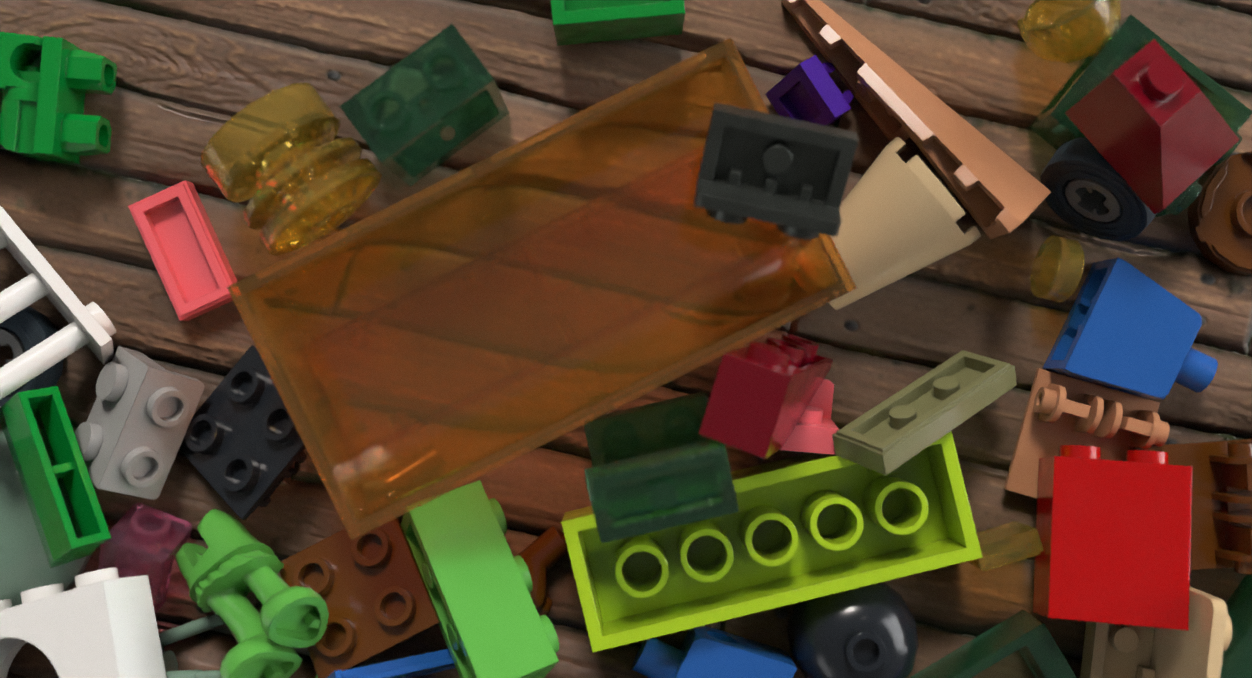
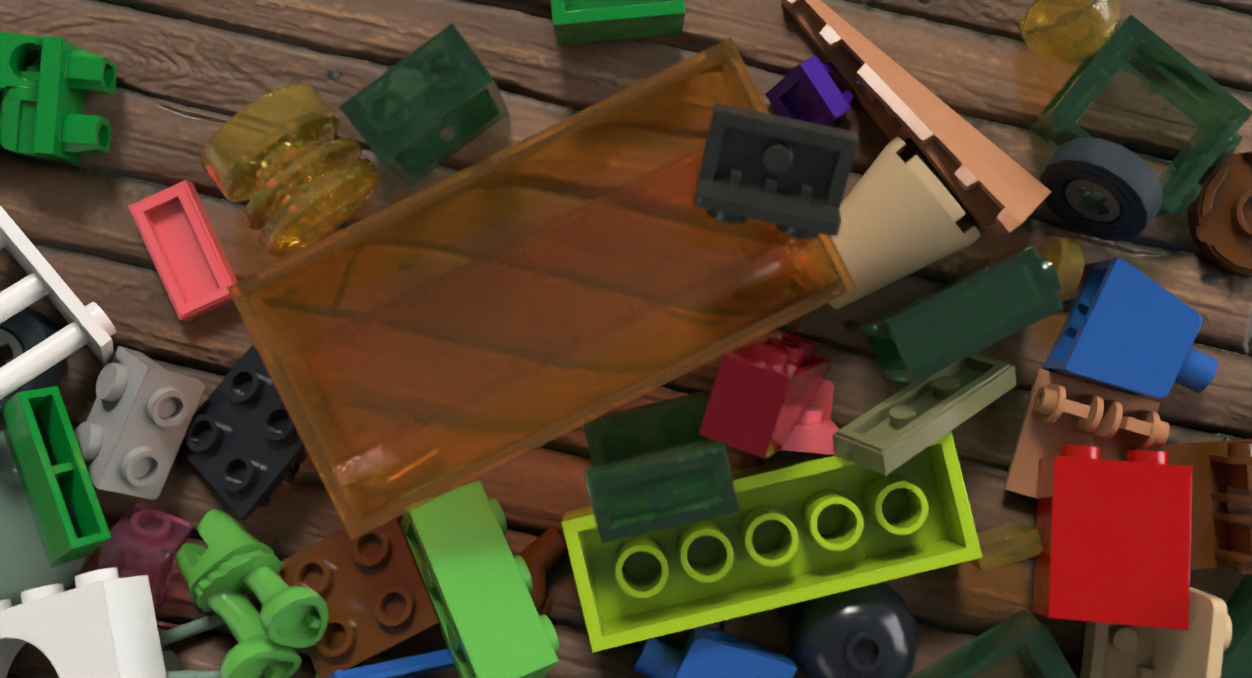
(964, 315): none -> clear green brick
(1153, 126): dark red slope -> none

